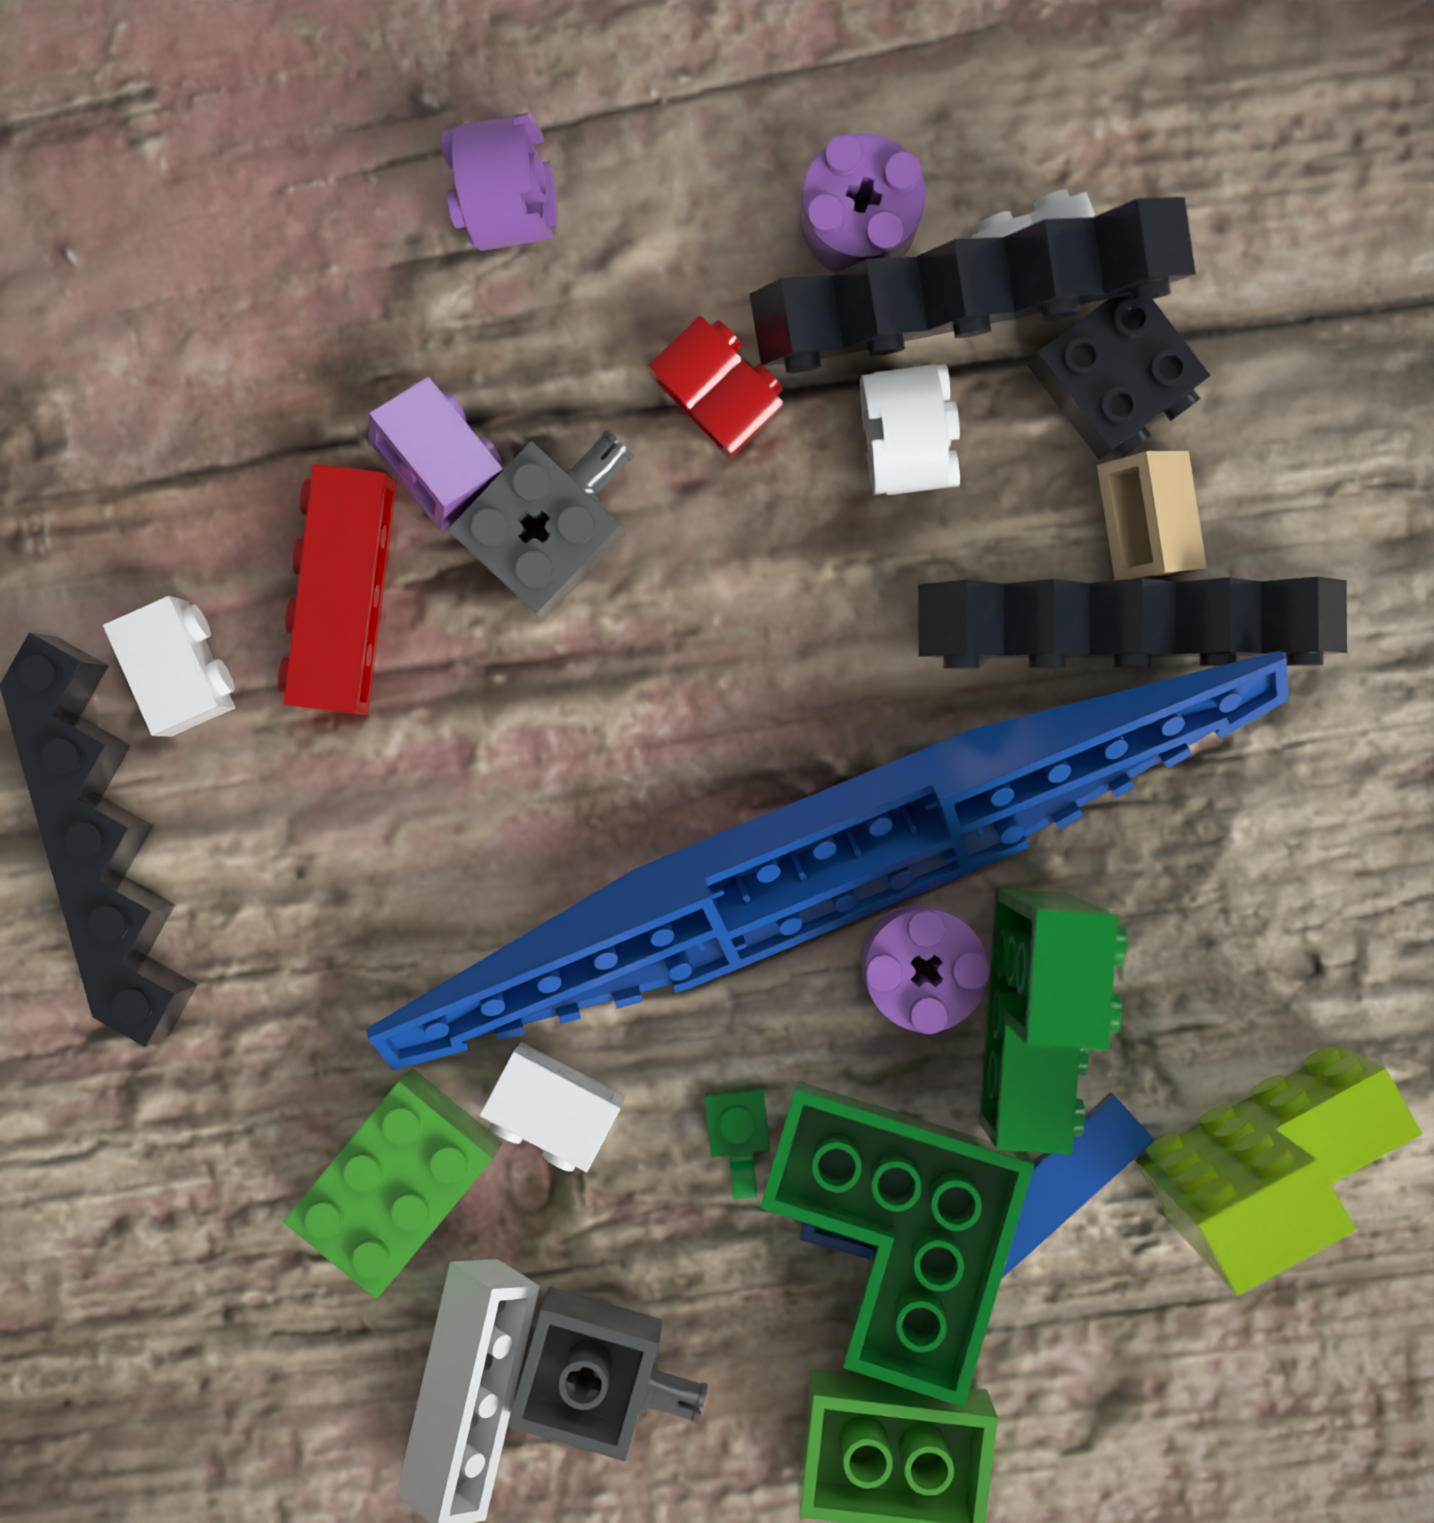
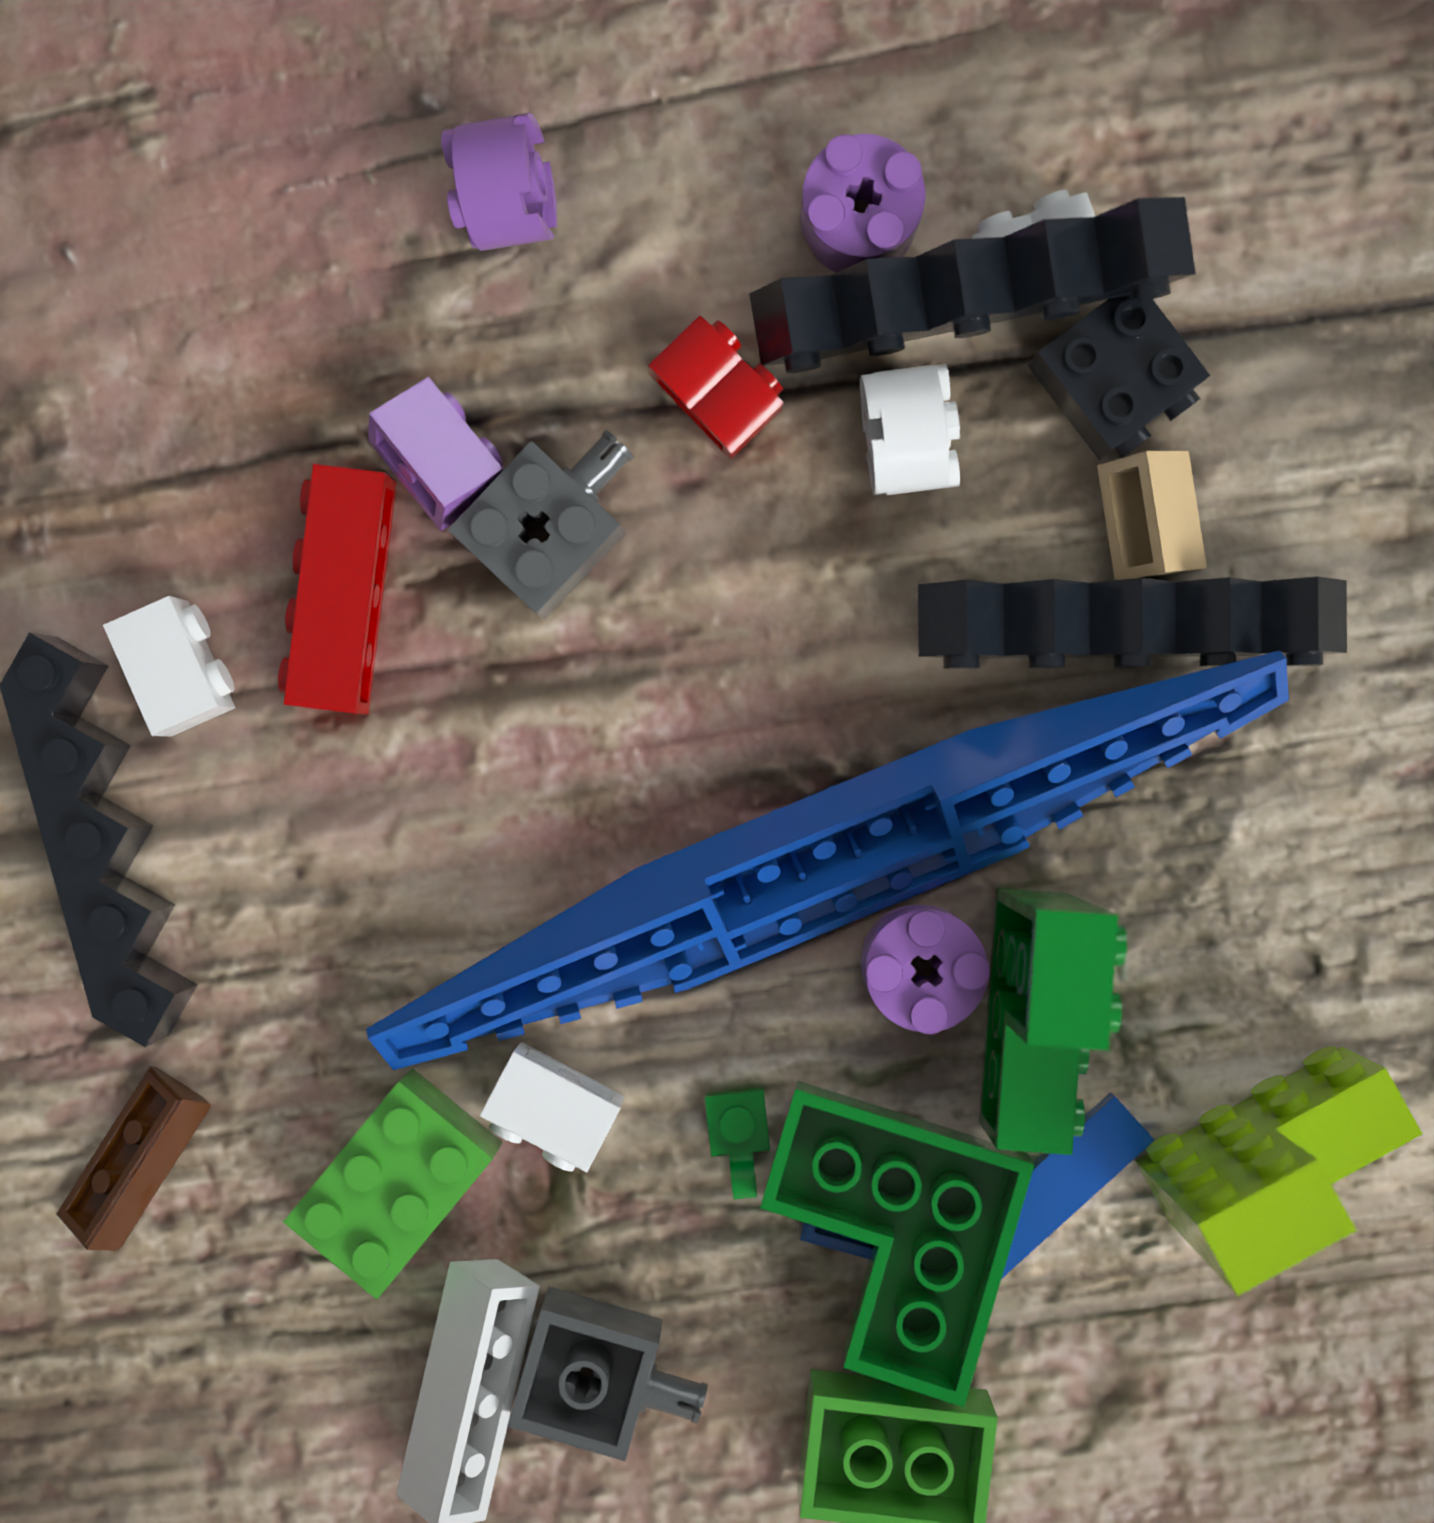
(132, 1161): none -> reddish brown slope

